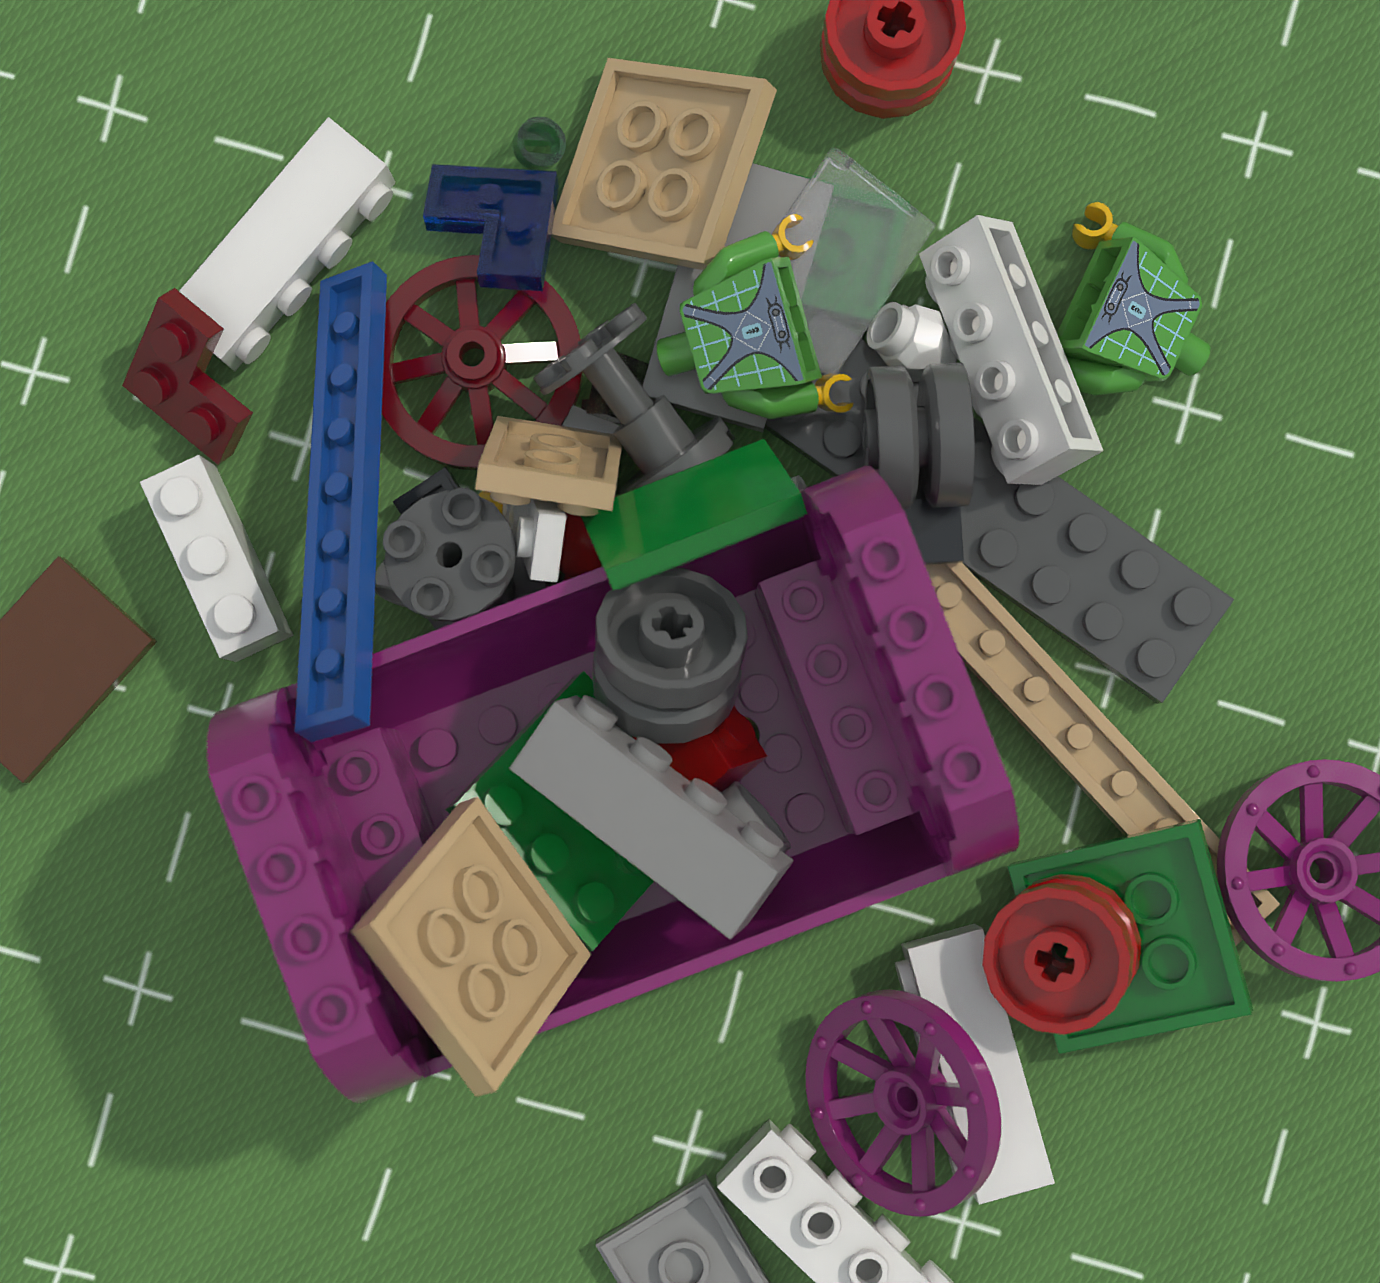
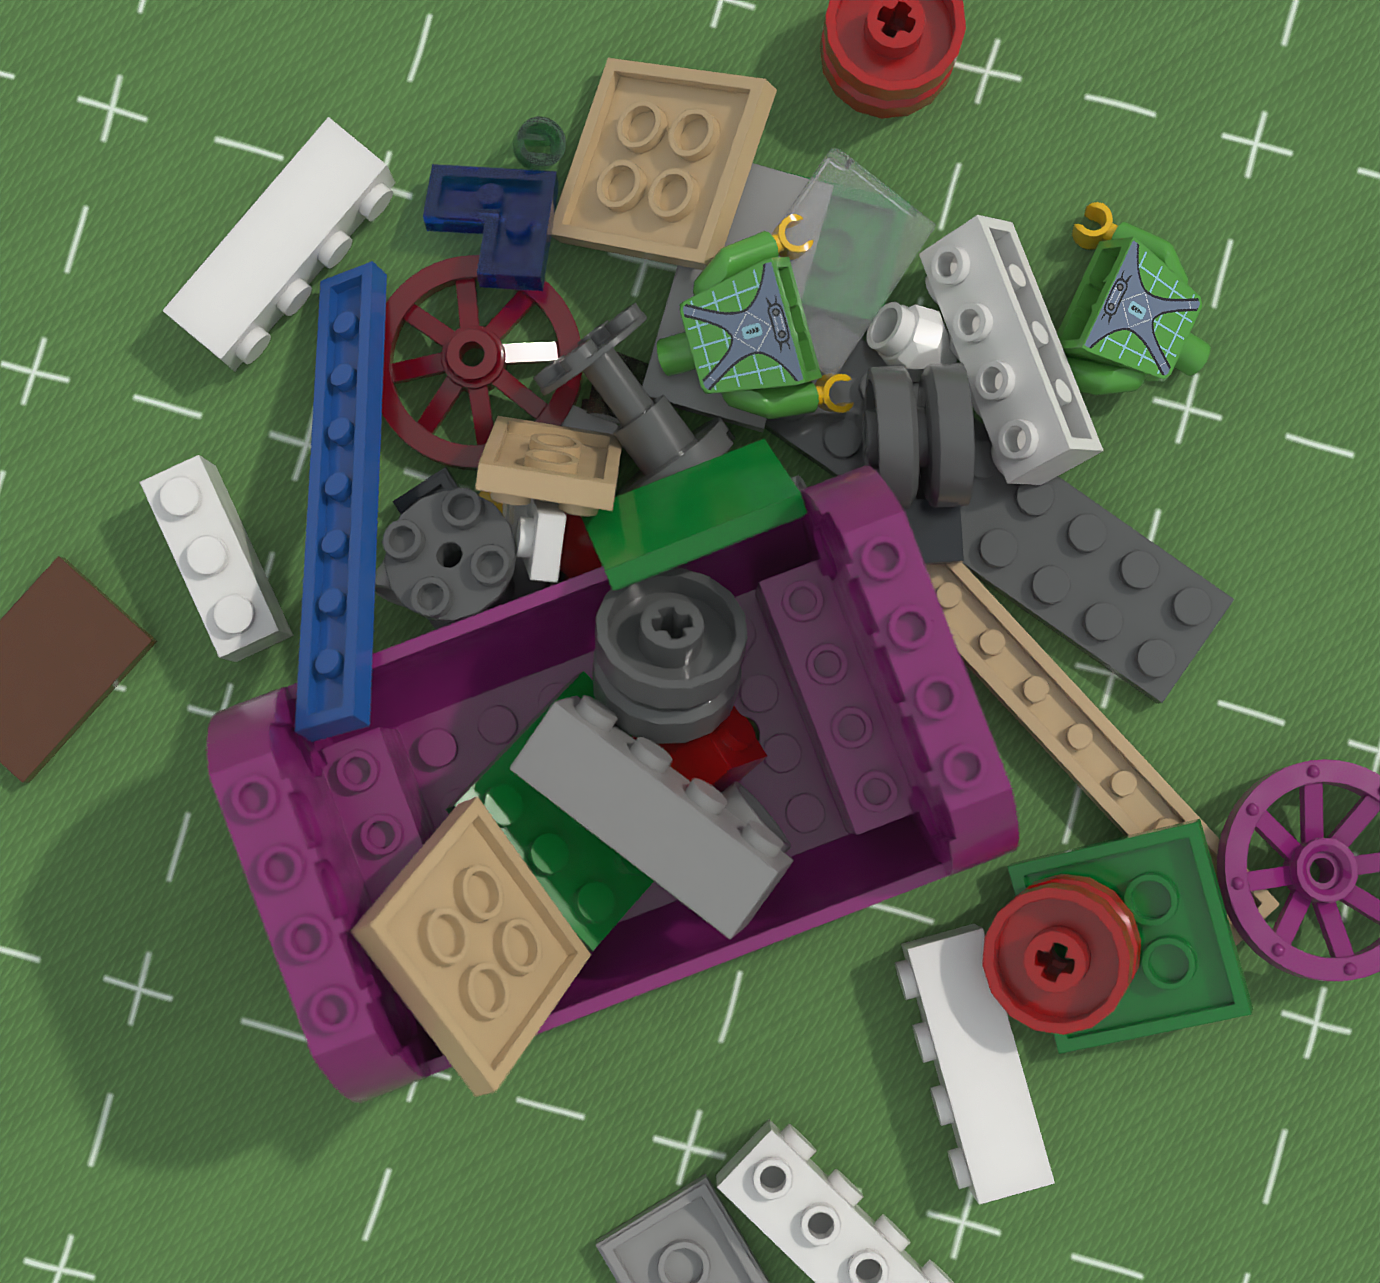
(173, 382): dark red plate -> none
(908, 1099): magenta wheel -> none

